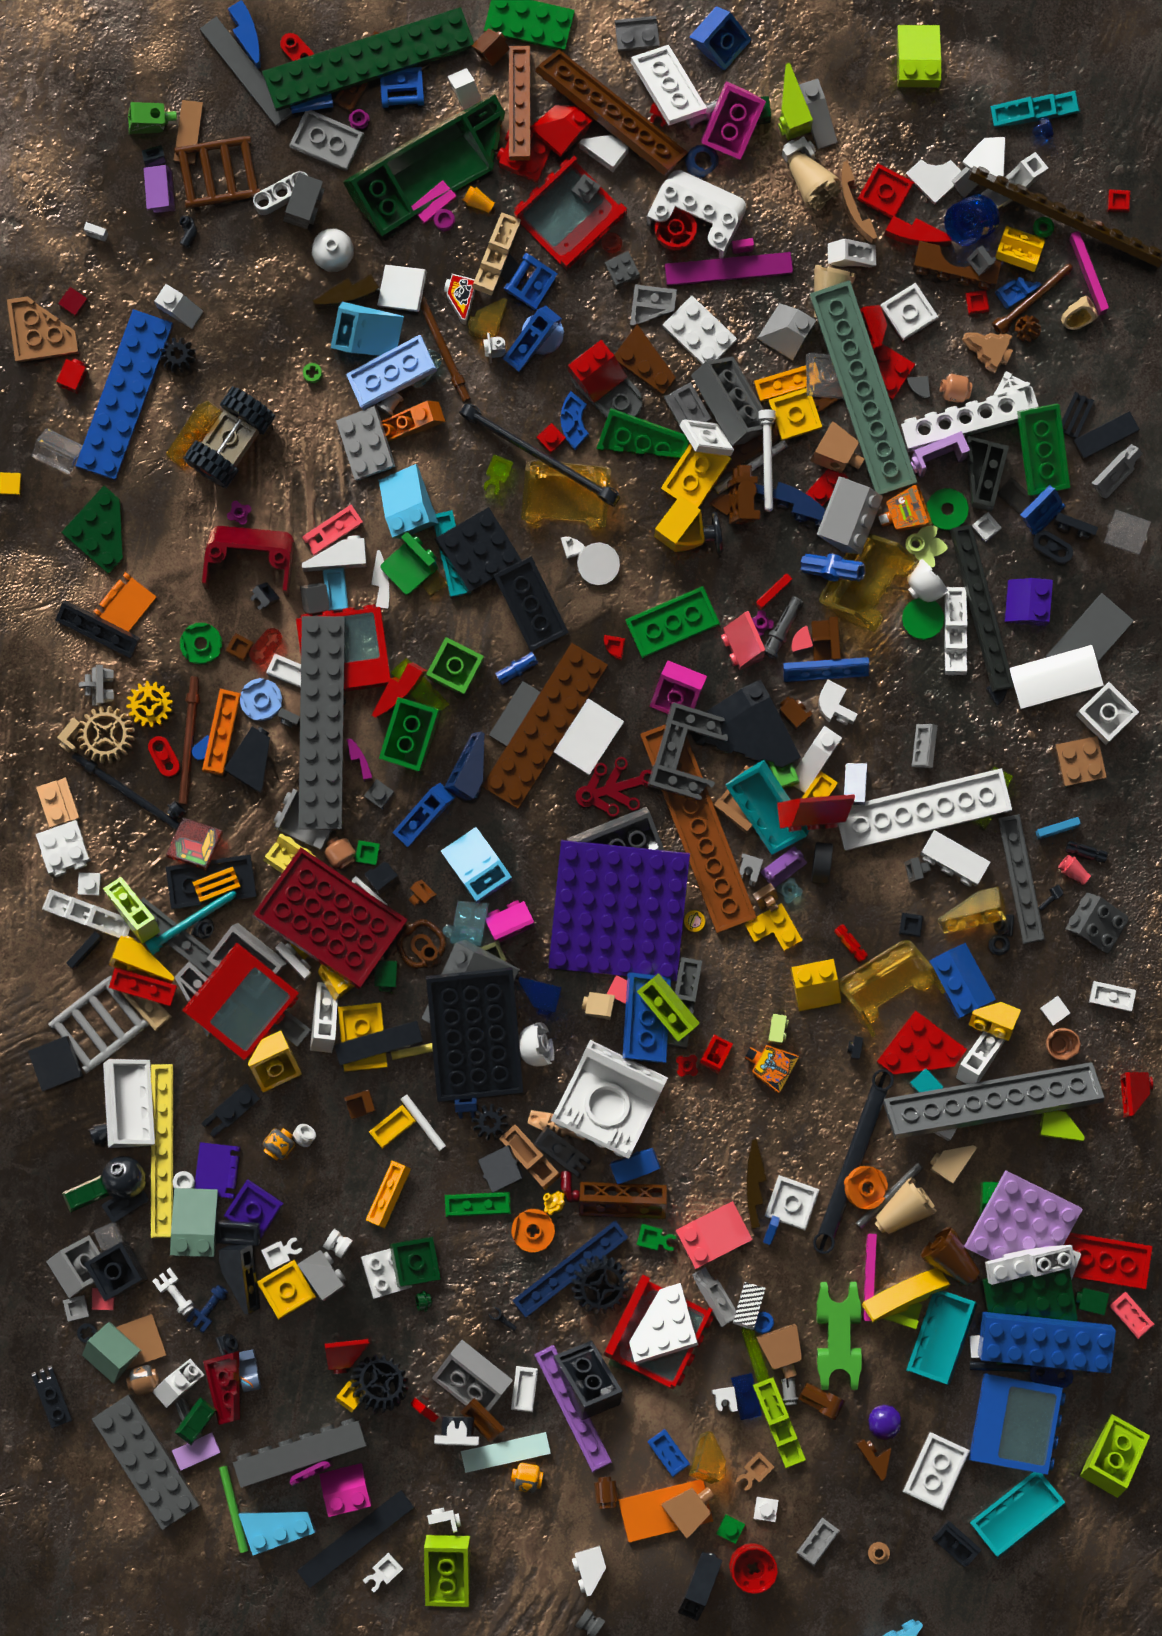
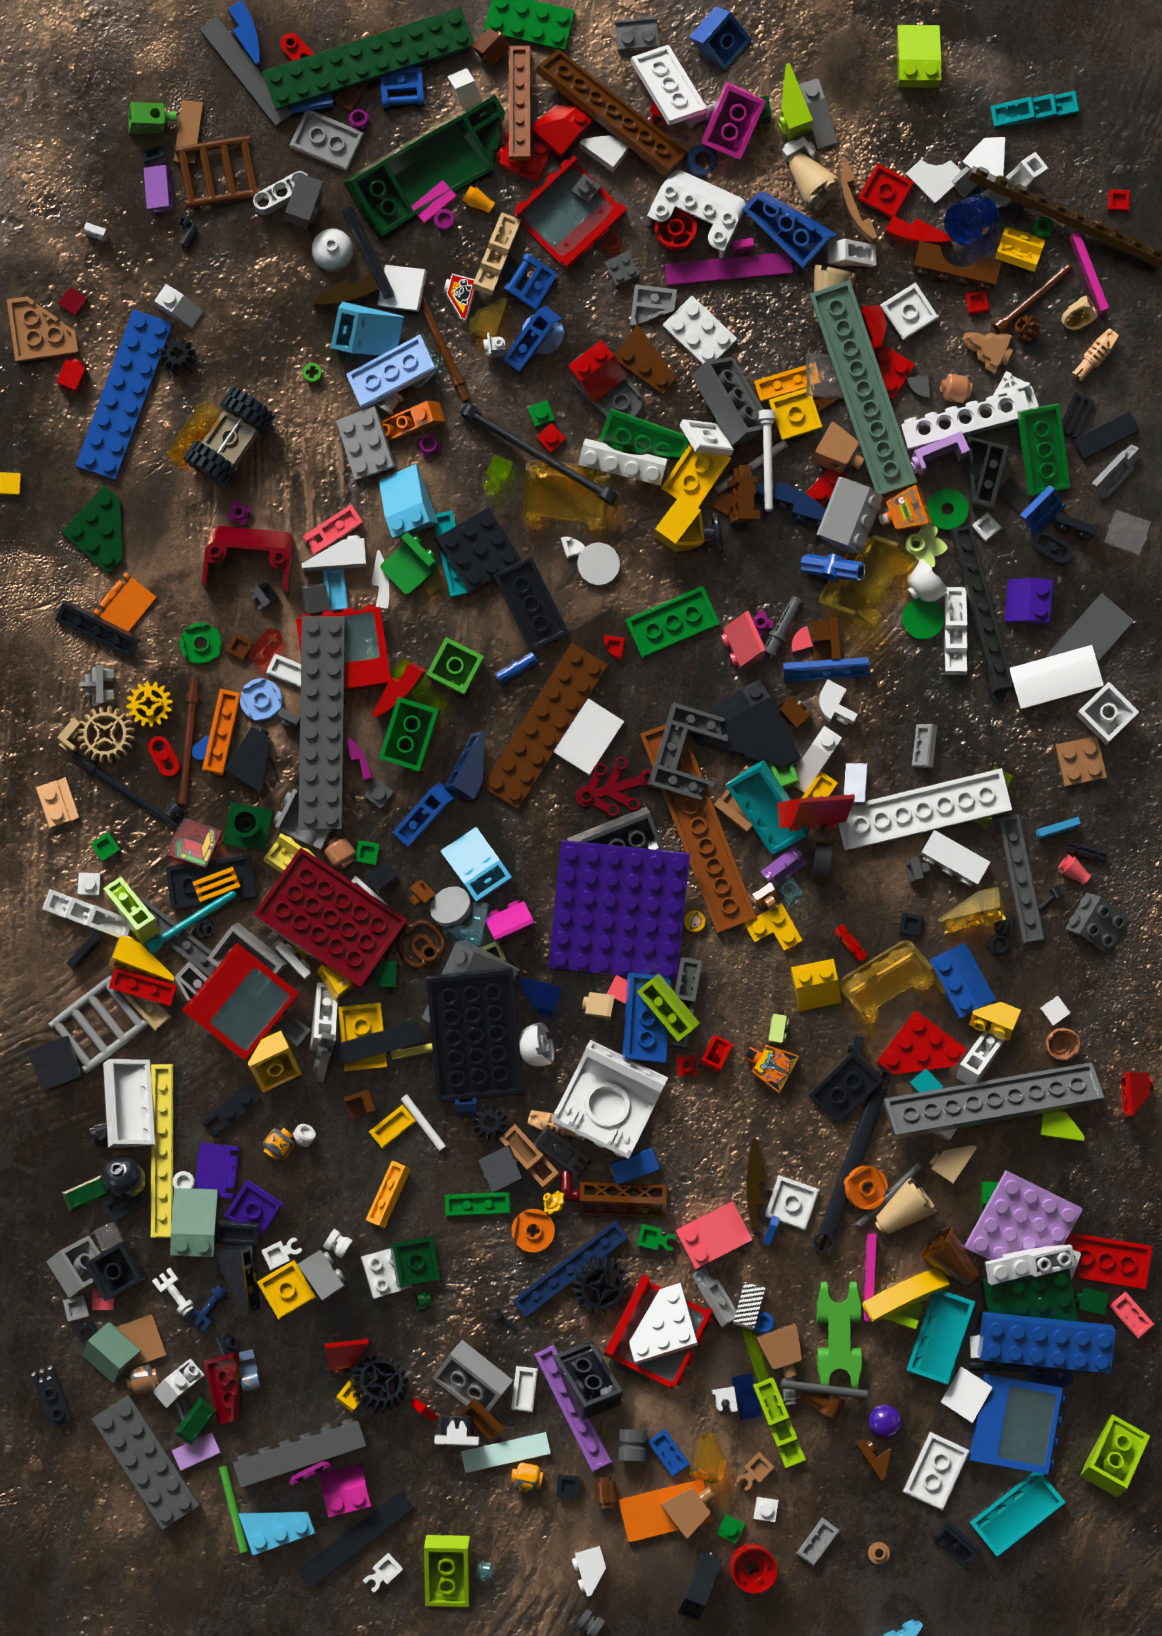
(56, 450): clear panel -> none
(63, 848): white plate -> none
(105, 847): none -> green plate
(254, 836): none -> dark green plant
(324, 1052): none -> dark grey hinge
(368, 252): none -> black axle
(422, 443): none -> magenta plate
(441, 1515): white bracket -> none
(451, 906): none -> light grey tile
(484, 1570): none -> clear light blue plate
(514, 713): dark grey tile -> none
(541, 414): none -> green plate
(568, 1486): none -> black plate
(572, 420): blue tile -> none
(632, 1445): none -> dark grey wheel
(639, 467): none -> white arch
(678, 686): dark pink slope -> none
(687, 405): flat silver plate -> none
(750, 865): light grey hinge -> none
(773, 592): red tile -> none
(787, 330): light grey slope -> none
(792, 230): none -> blue wedge
(824, 1389): none -> dark grey bar
(846, 1087): none -> black tile
(966, 1394): none -> white sticker
(981, 260): dark grey tile -> none
(1016, 291): blue slope -> none
(1044, 128): clear blue tile -> none
(1096, 354): none -> light nougat hinge
(1112, 996): white plate -> none

